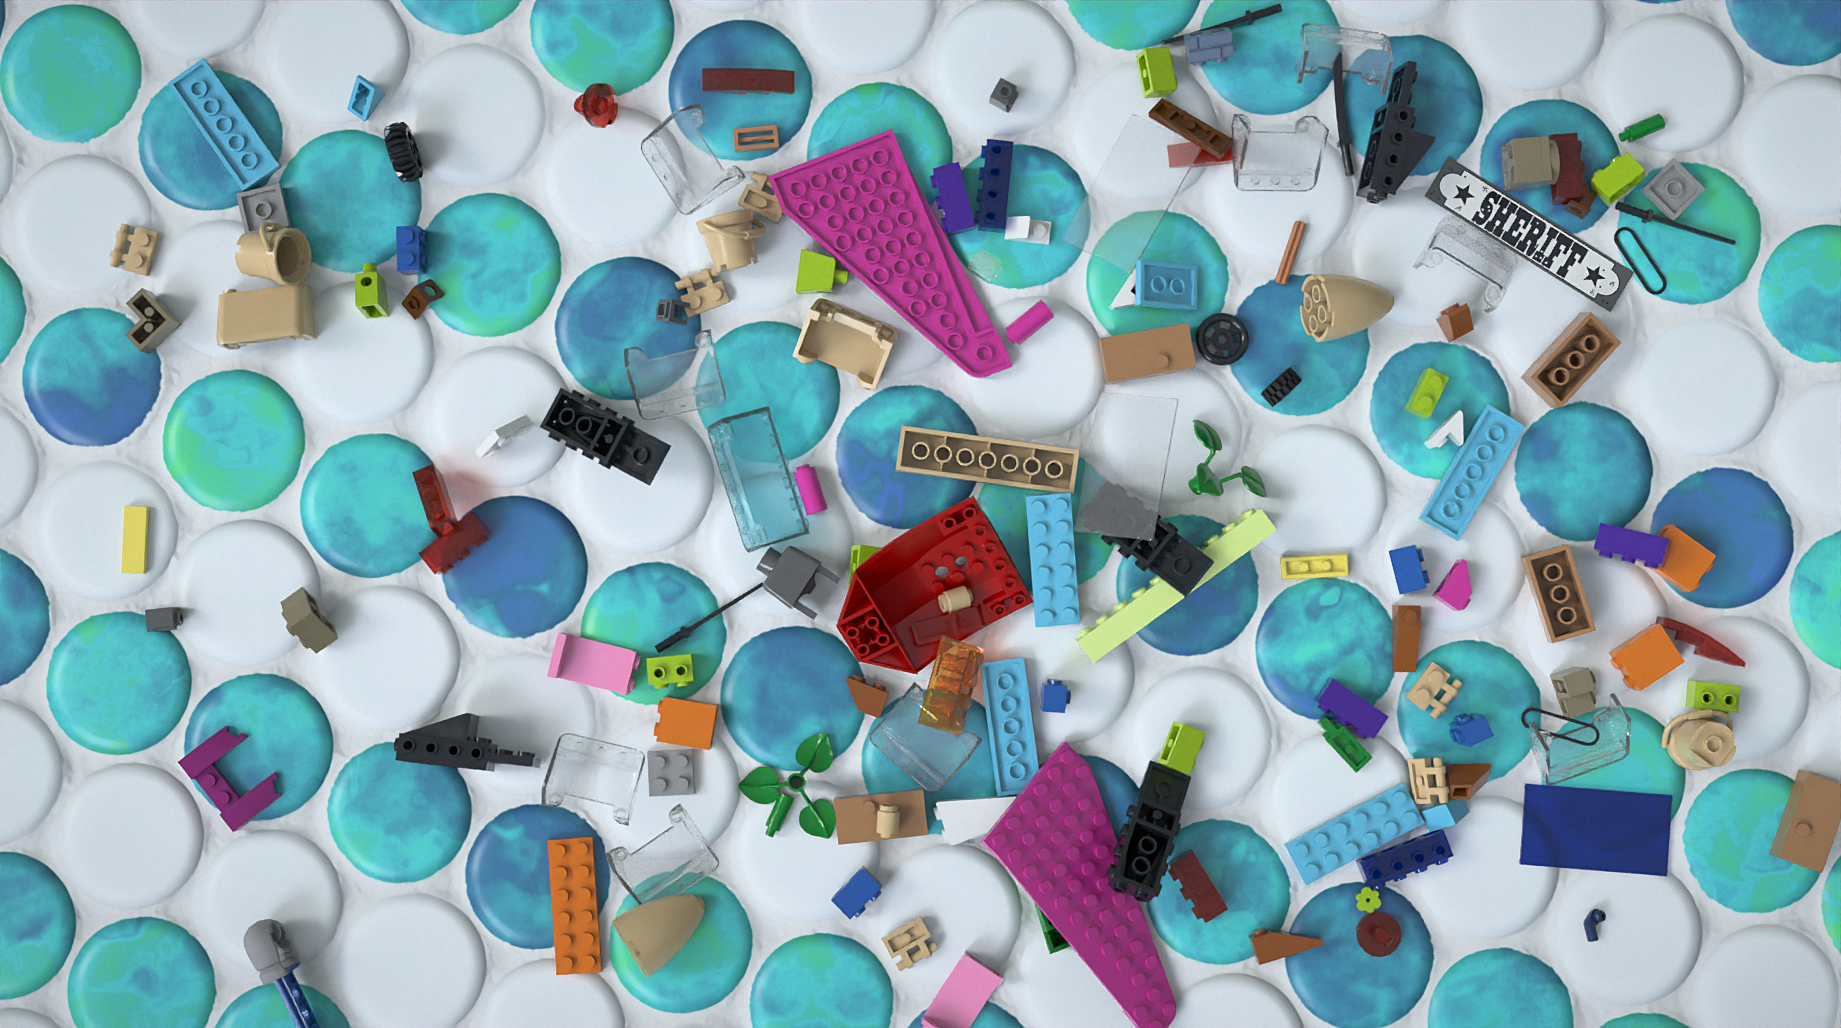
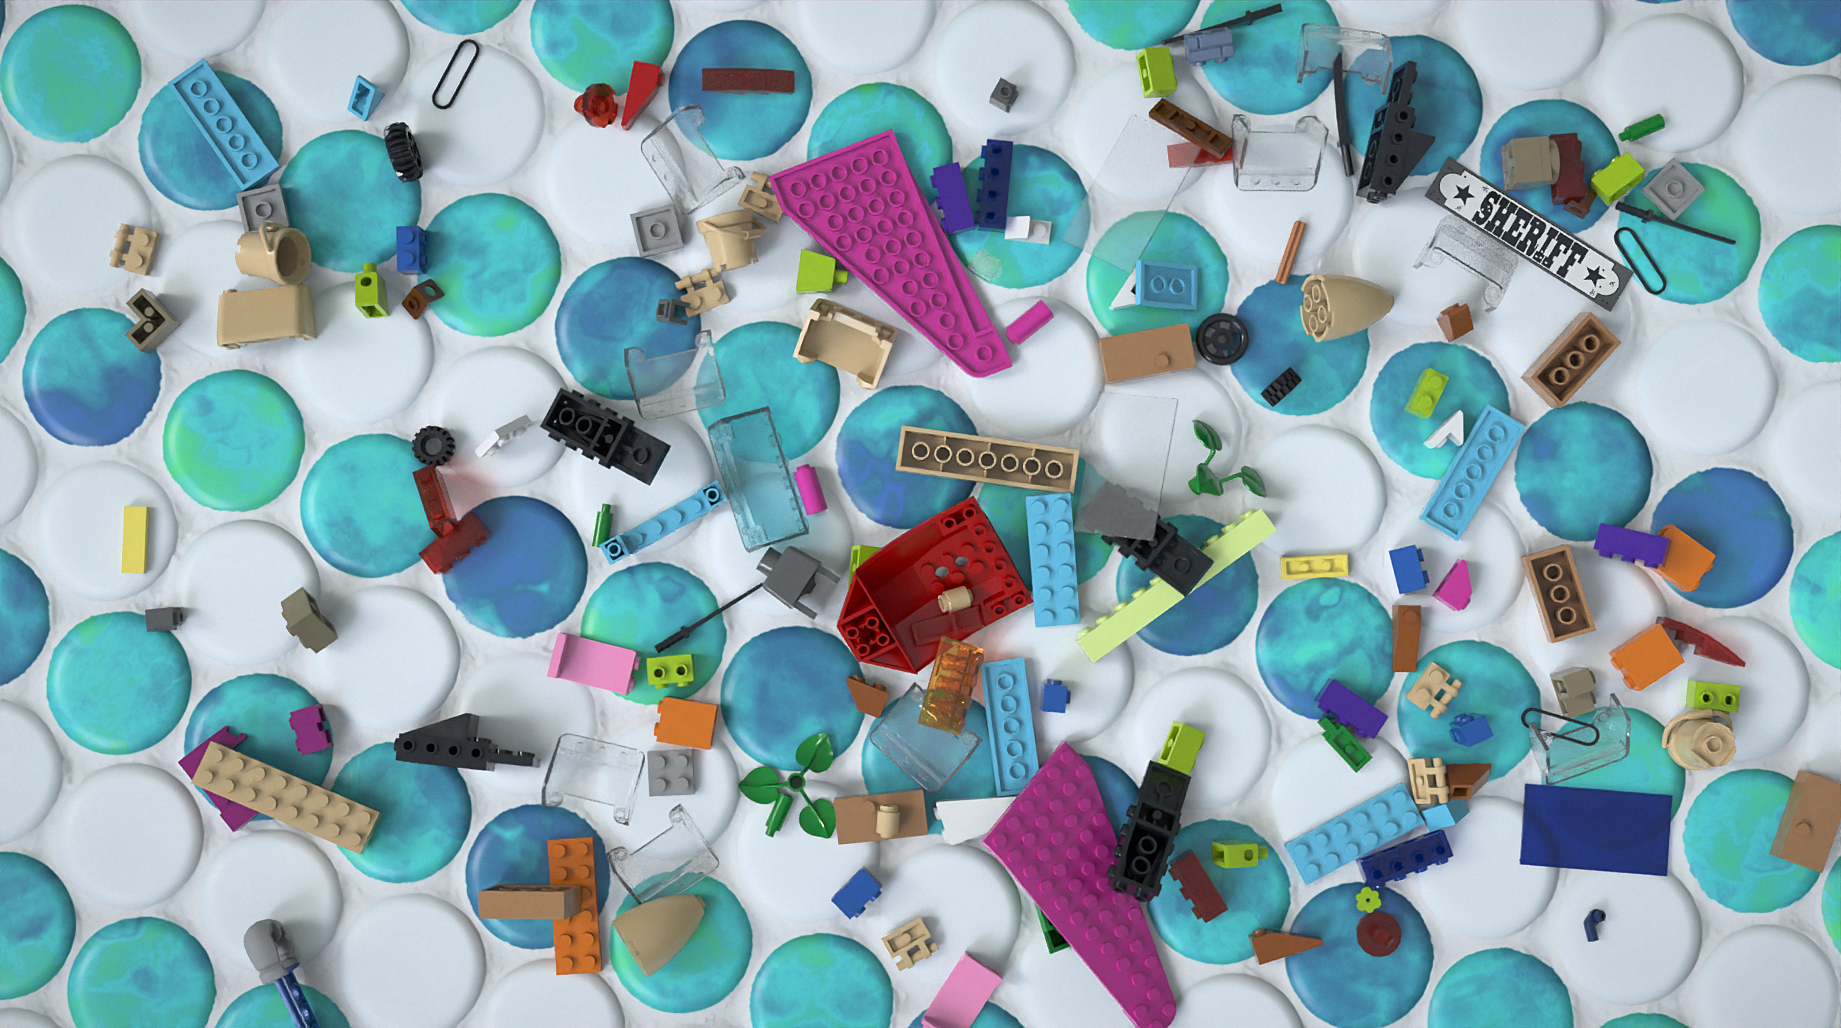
(286, 797): none -> tan brick
(310, 729): none -> magenta brick
(420, 443): none -> black tyre
(463, 78): none -> black piece
(529, 901): none -> medium nougat brick
(602, 526): none -> green cylinder
(642, 89): none -> red slope
(657, 231): none -> light grey plate
(664, 523): none -> medium azure slope
(772, 128): nougat tile -> none
(1237, 853): none -> lime torso

